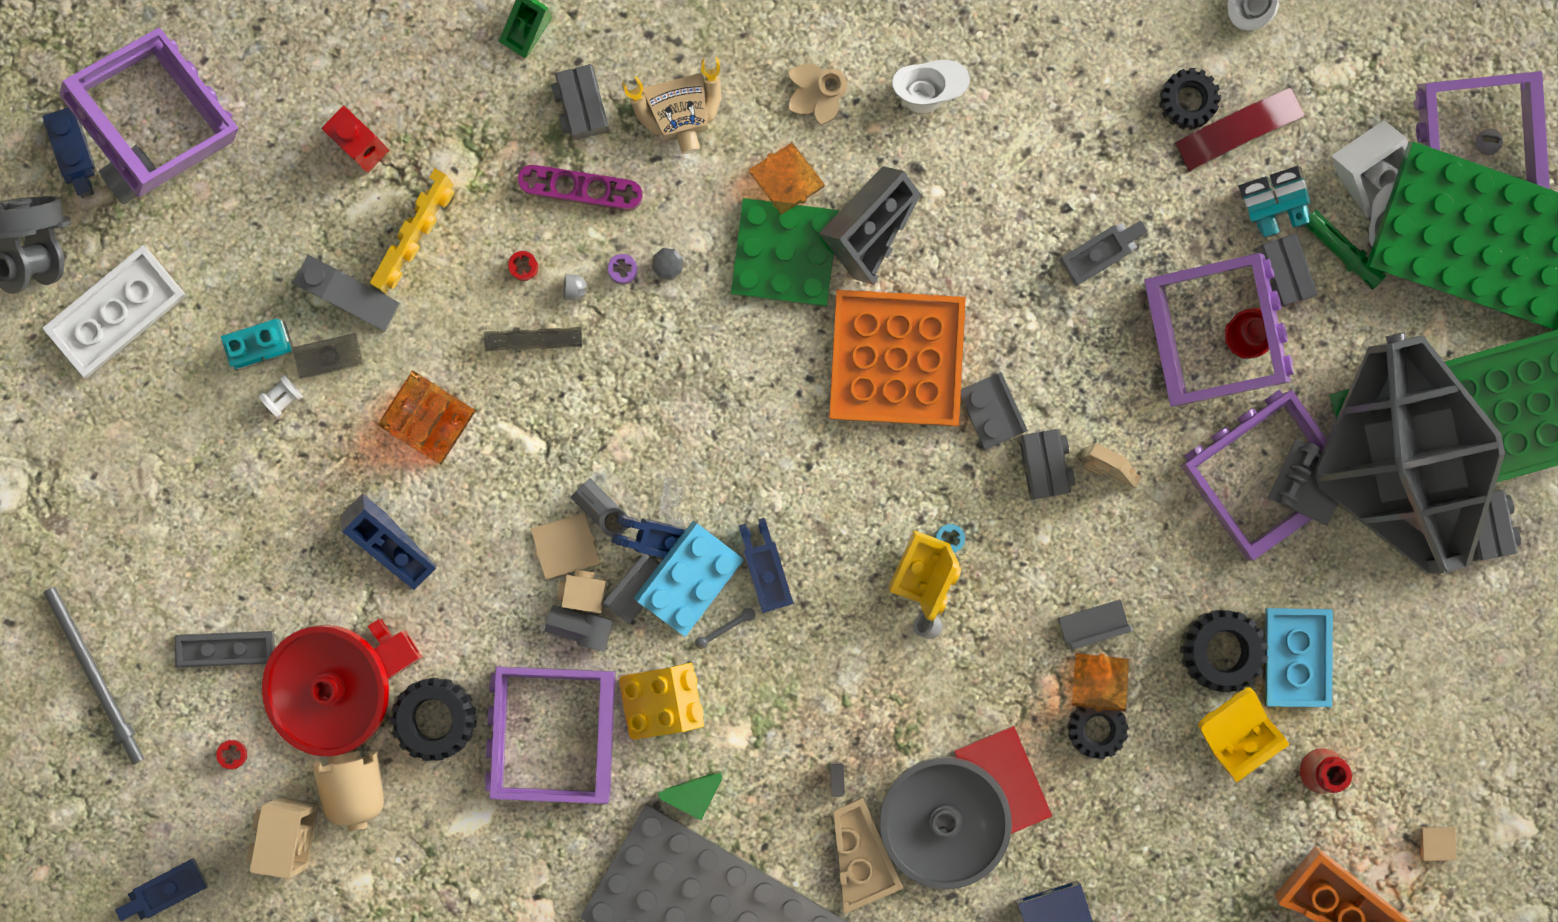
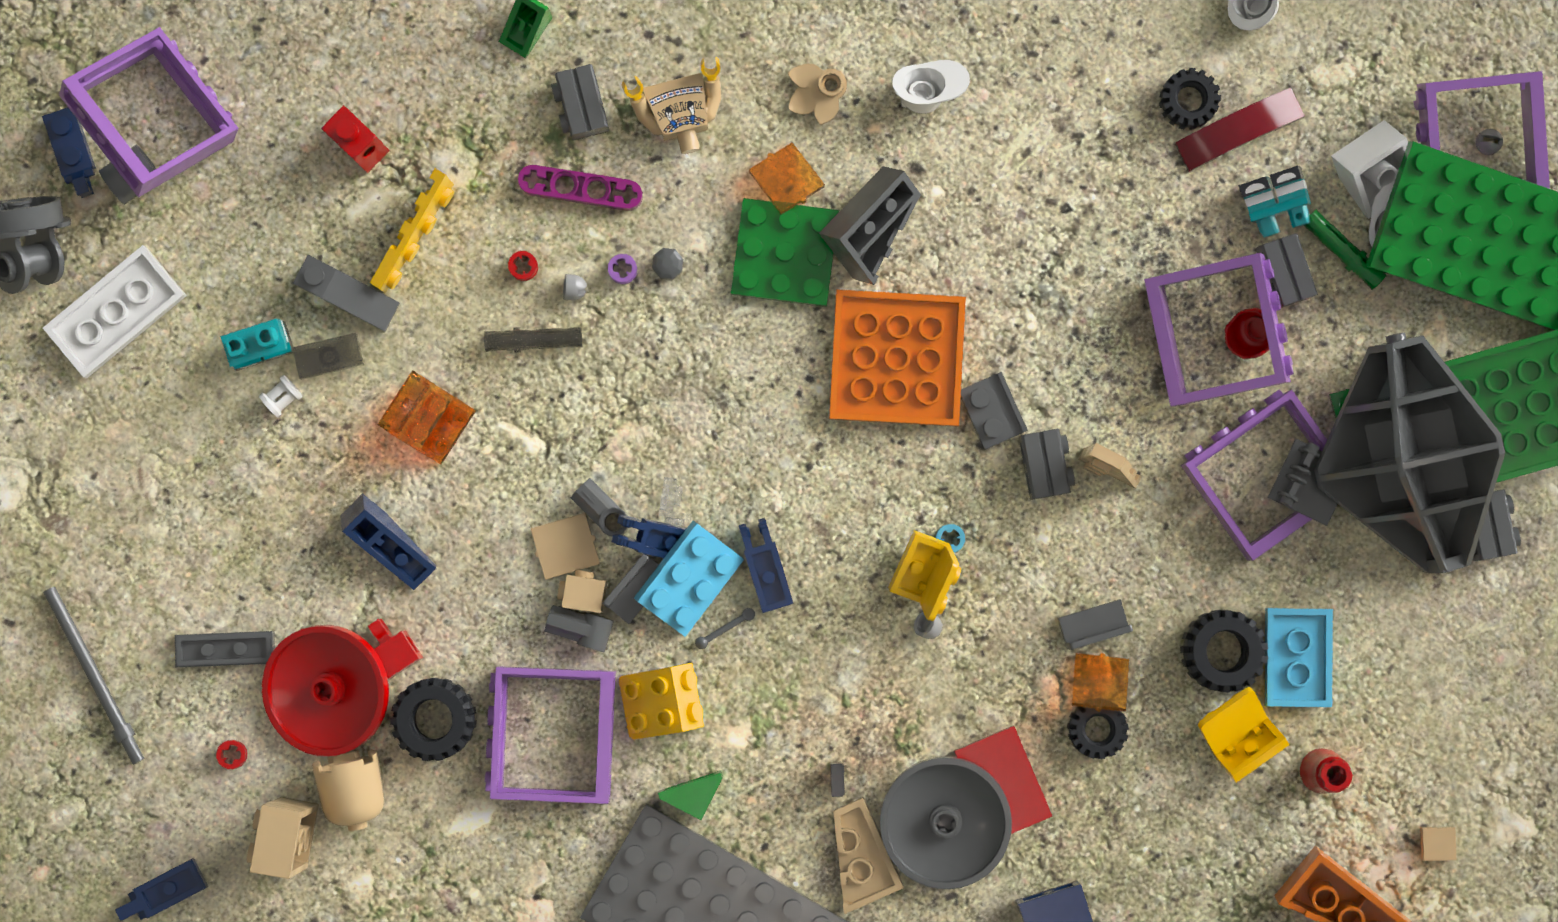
(1101, 252): dark grey hinge -> none

